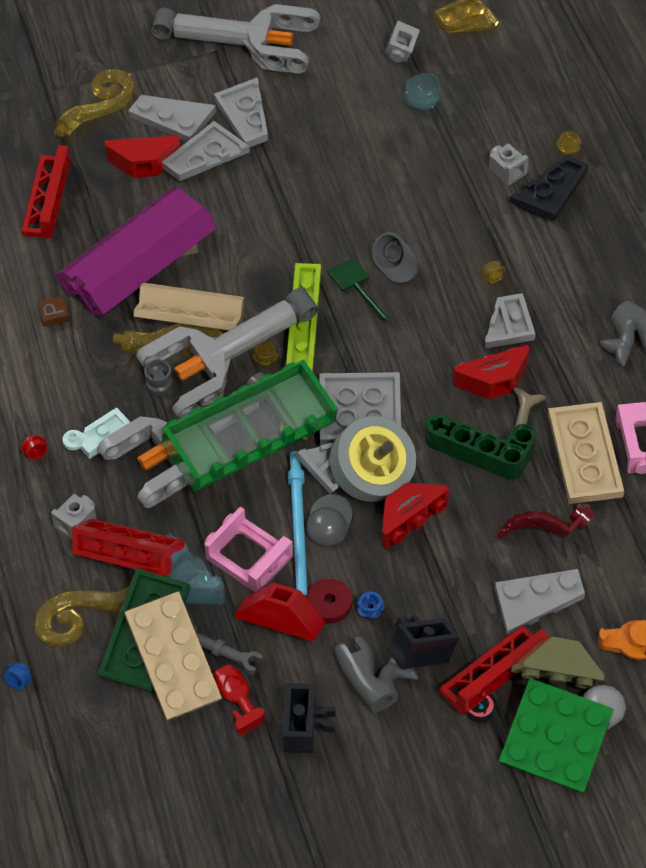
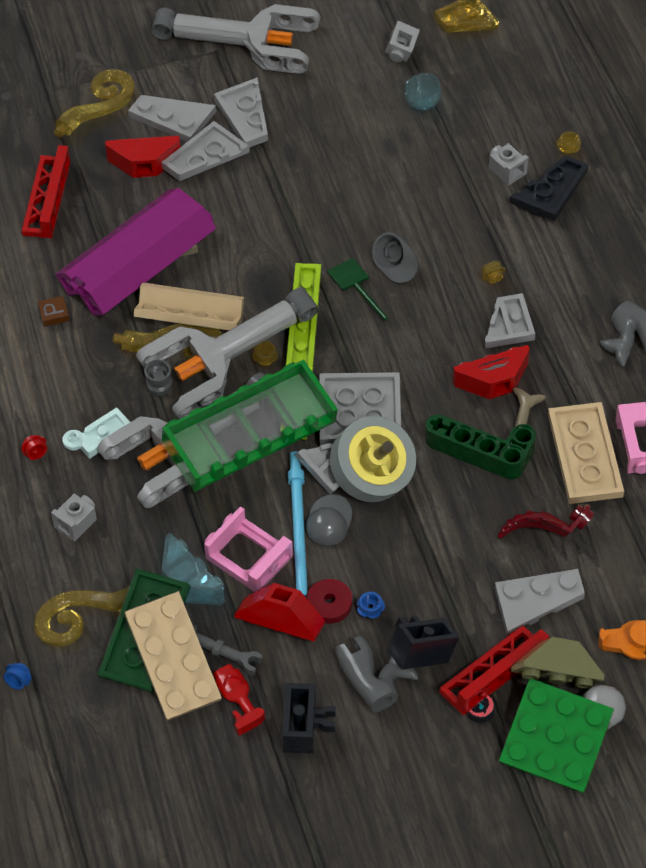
(125, 546): red fence -> none
(410, 508): red slope -> none

